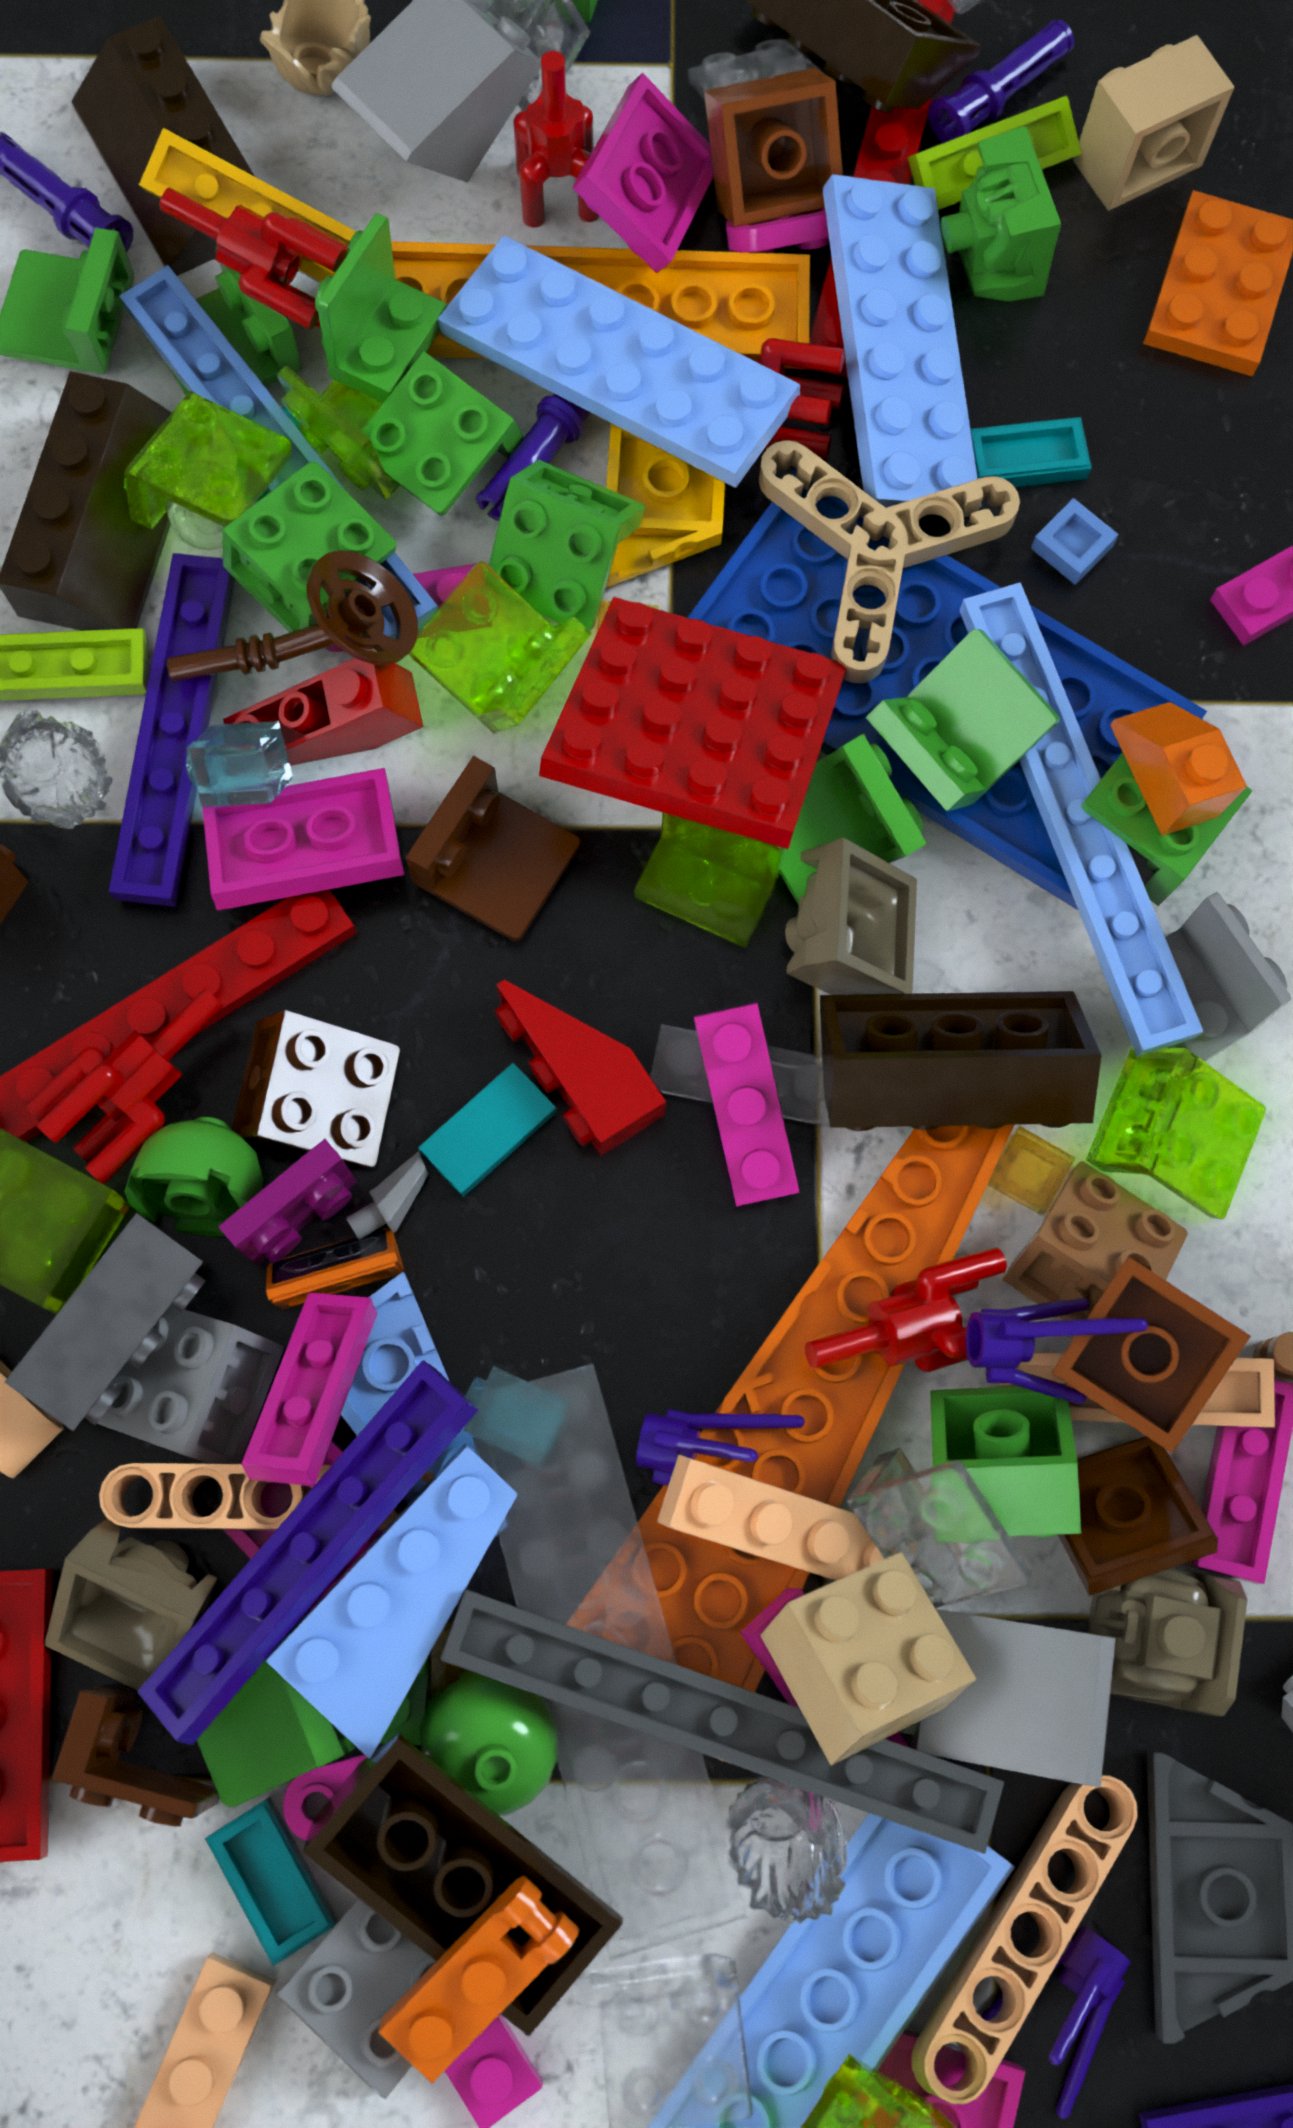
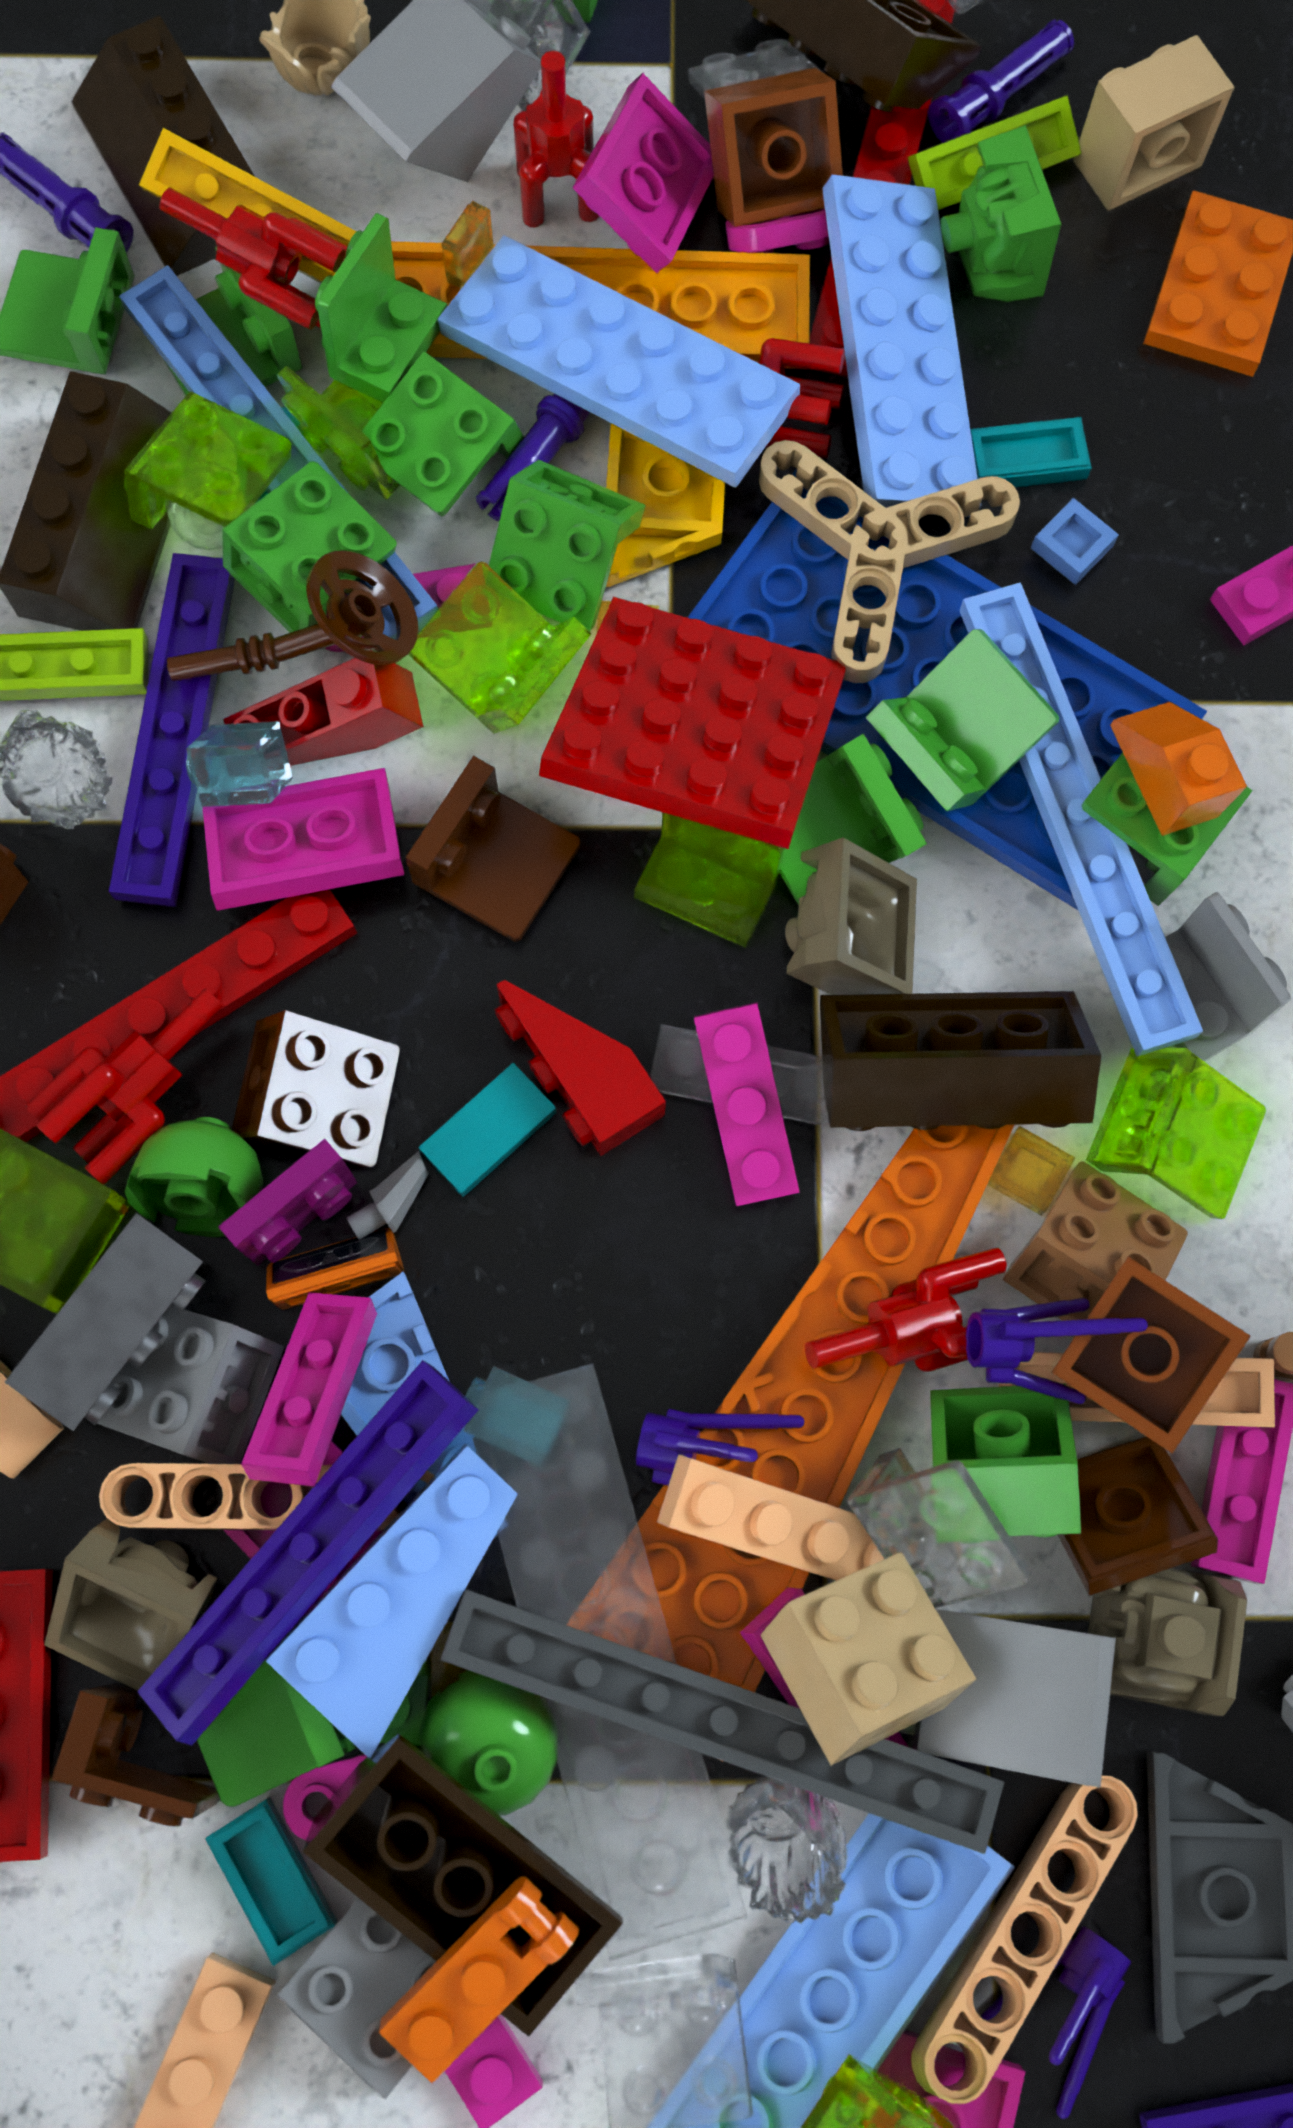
(467, 244): none -> clear yellow tile

